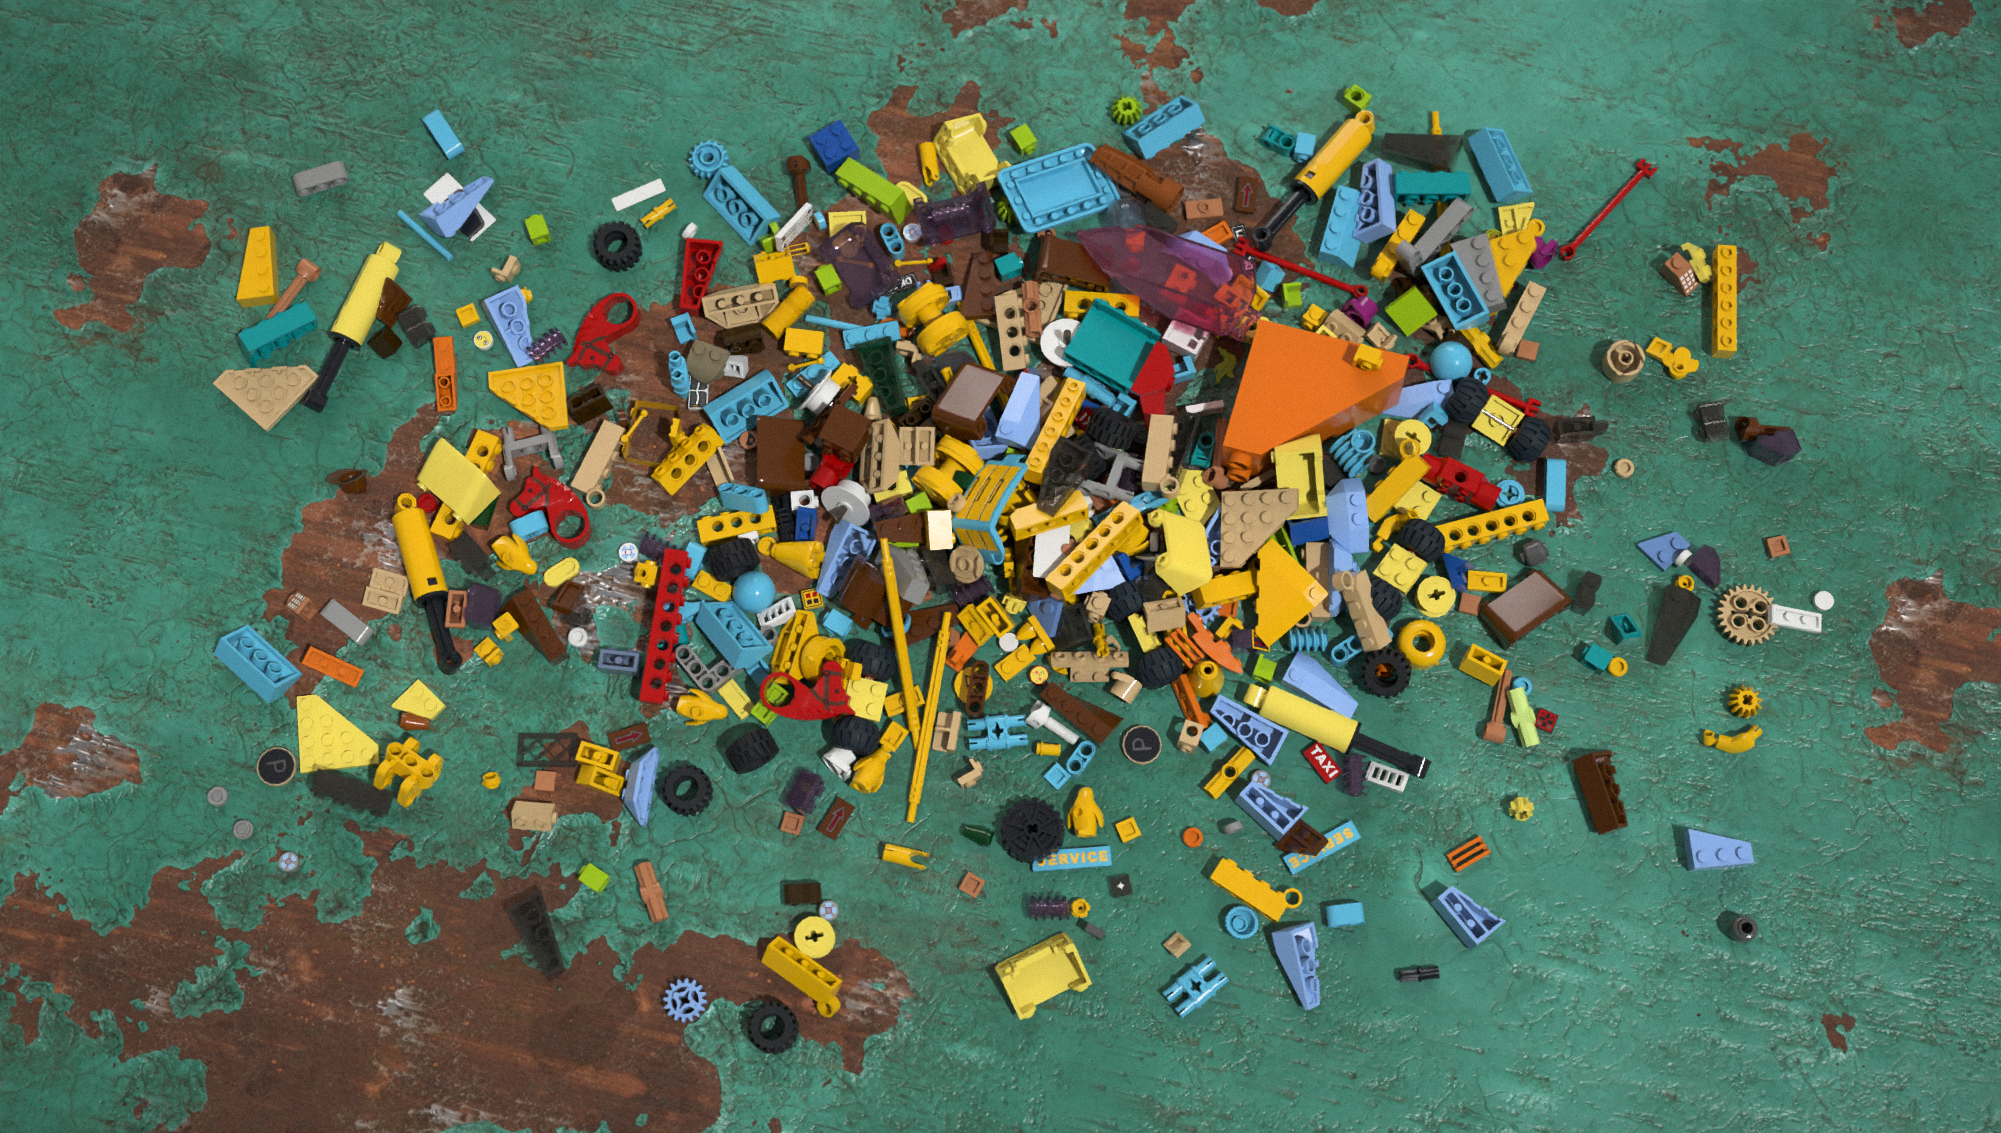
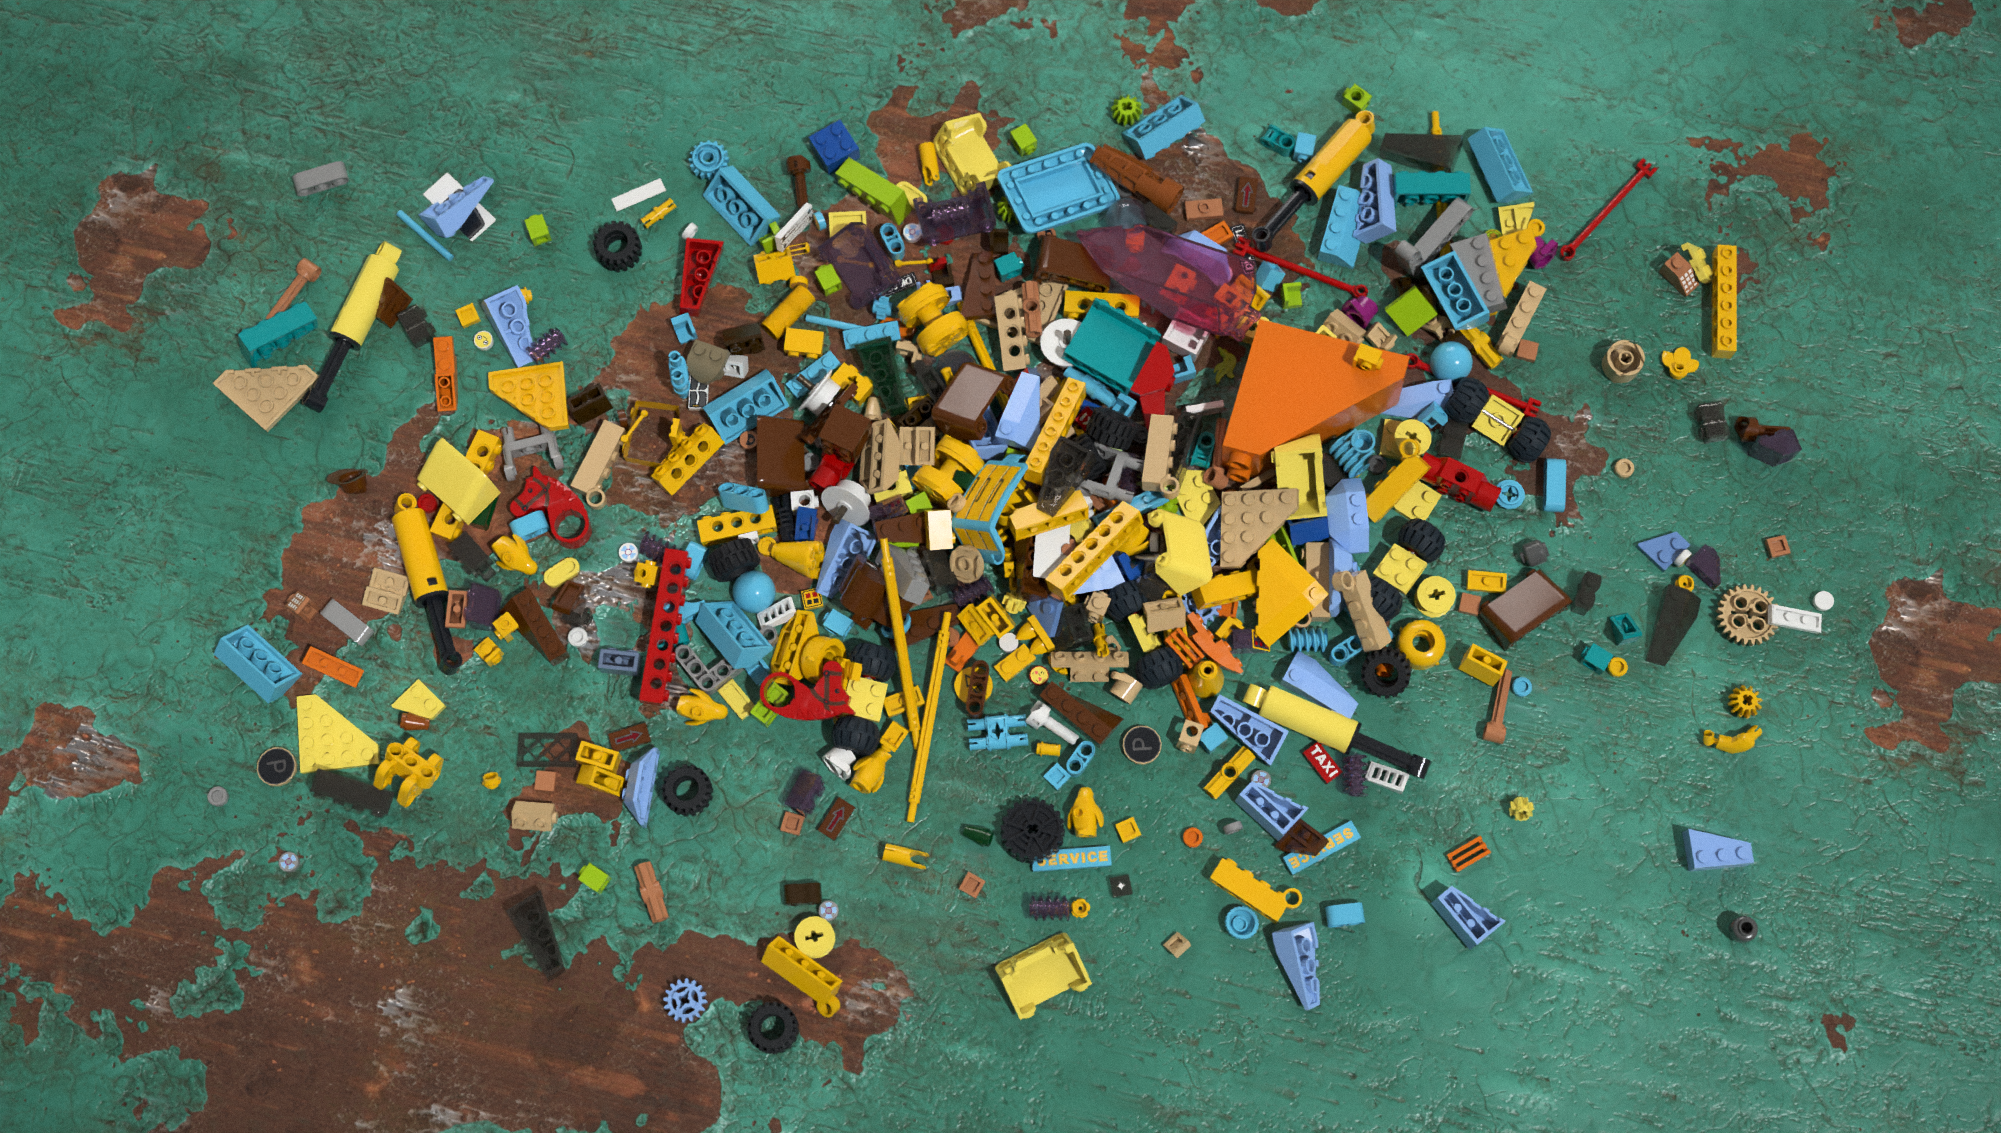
(243, 829): light grey plate -> none
(259, 272): yellow wedge -> none
(385, 342): dark brown panel -> none
(443, 134): medium azure beam -> none
(510, 269): tan bracket -> none
(596, 334): red animal -> none
(711, 587): yellow plate -> none
(720, 469): tan panel -> none
(741, 305): tan wedge -> none
(752, 751): black tyre -> none
(792, 367): yellow hinge -> none
(947, 732): tan panel -> none
(969, 779): tan bracket -> none
(1094, 931): dark grey tile -> none
(1195, 998): medium azure pin -> none
(1264, 670): lime panel -> none
(1313, 318): yellow bracket -> none
(1387, 259): yellow hinge -> none
(1391, 525): yellow arm -> none
(1419, 974): black axle -> none
(1455, 568): blue slope -> none
(1486, 372): medium azure bush -> none
(1523, 717): yellowish green piece -> none
(1535, 510): yellow brick -> none
(1545, 720): tile -> none
(1578, 429): clear smoke brick -> none
(1601, 791): reddish brown wedge -> none
(1659, 349): yellow tile -> none

